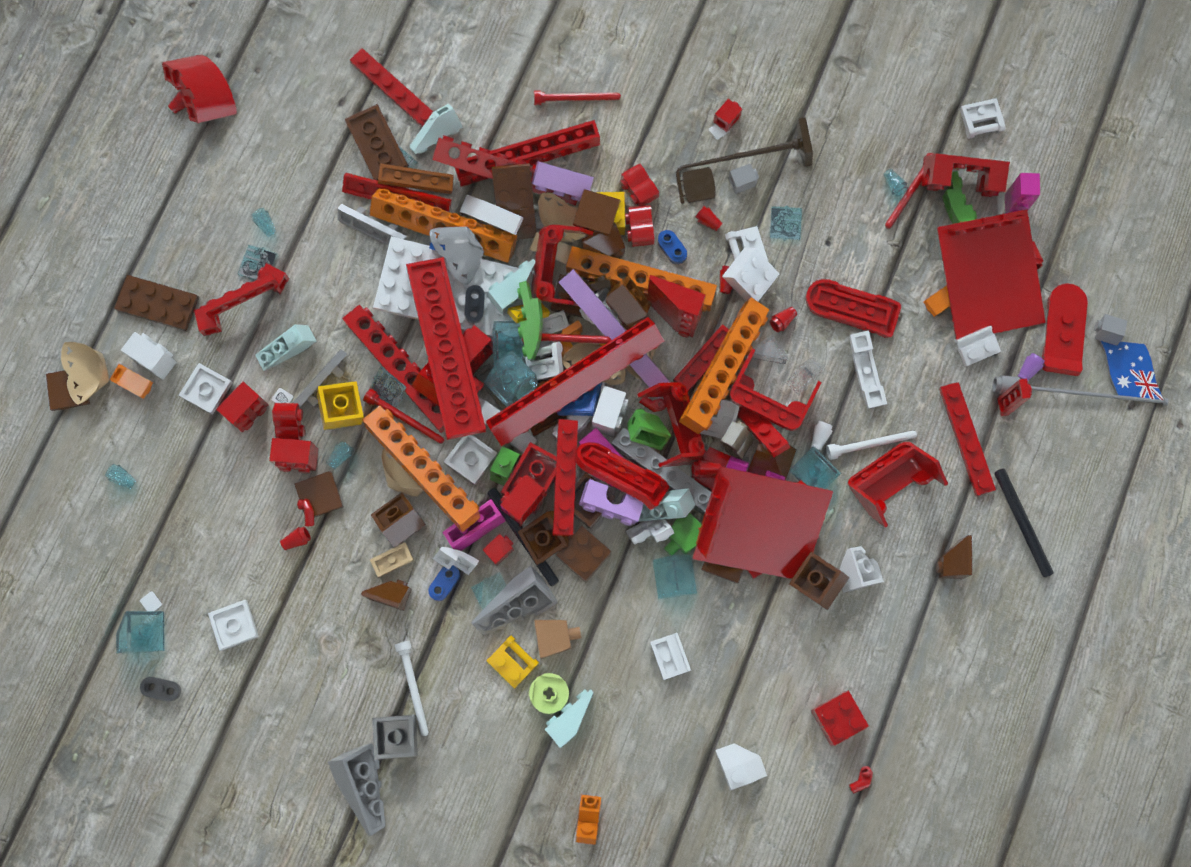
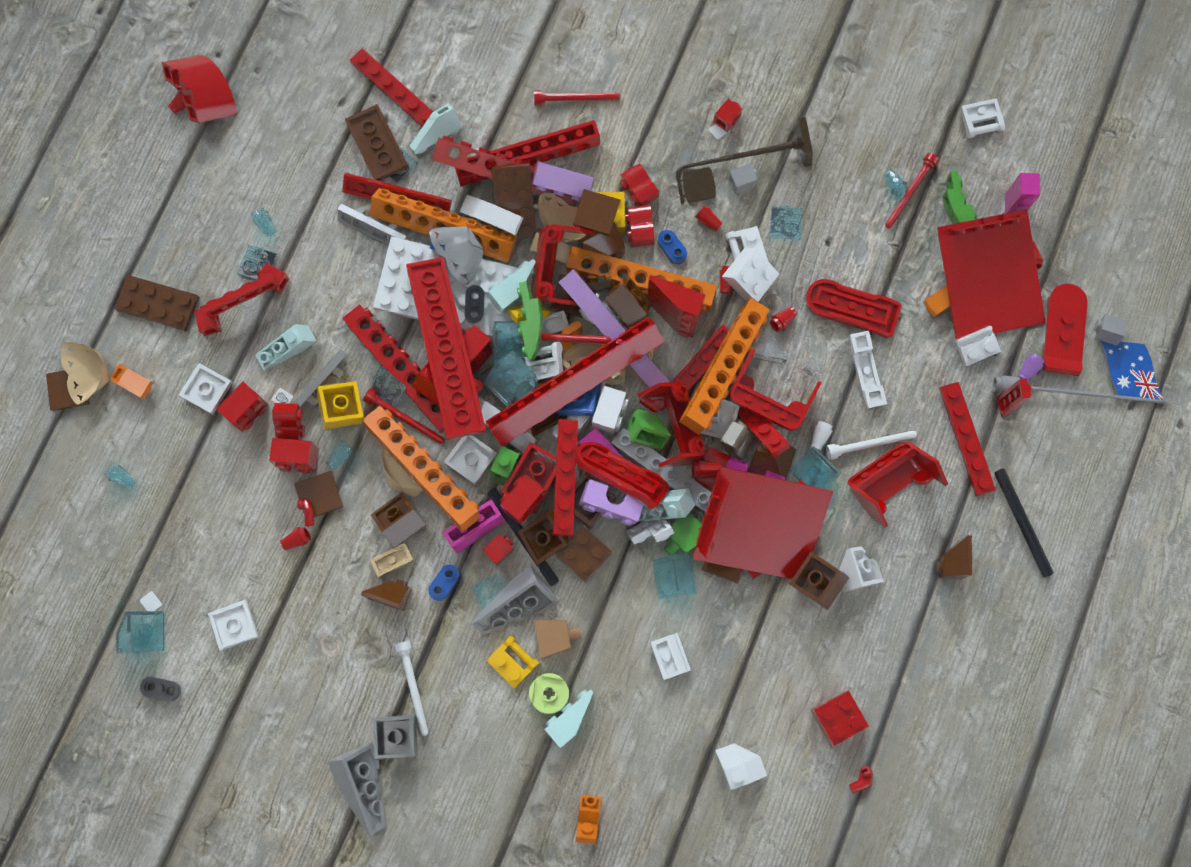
(149, 354): white brick -> none
(415, 179): dark orange plate -> none
(449, 557): white slope -> none
(991, 173): red plate -> none

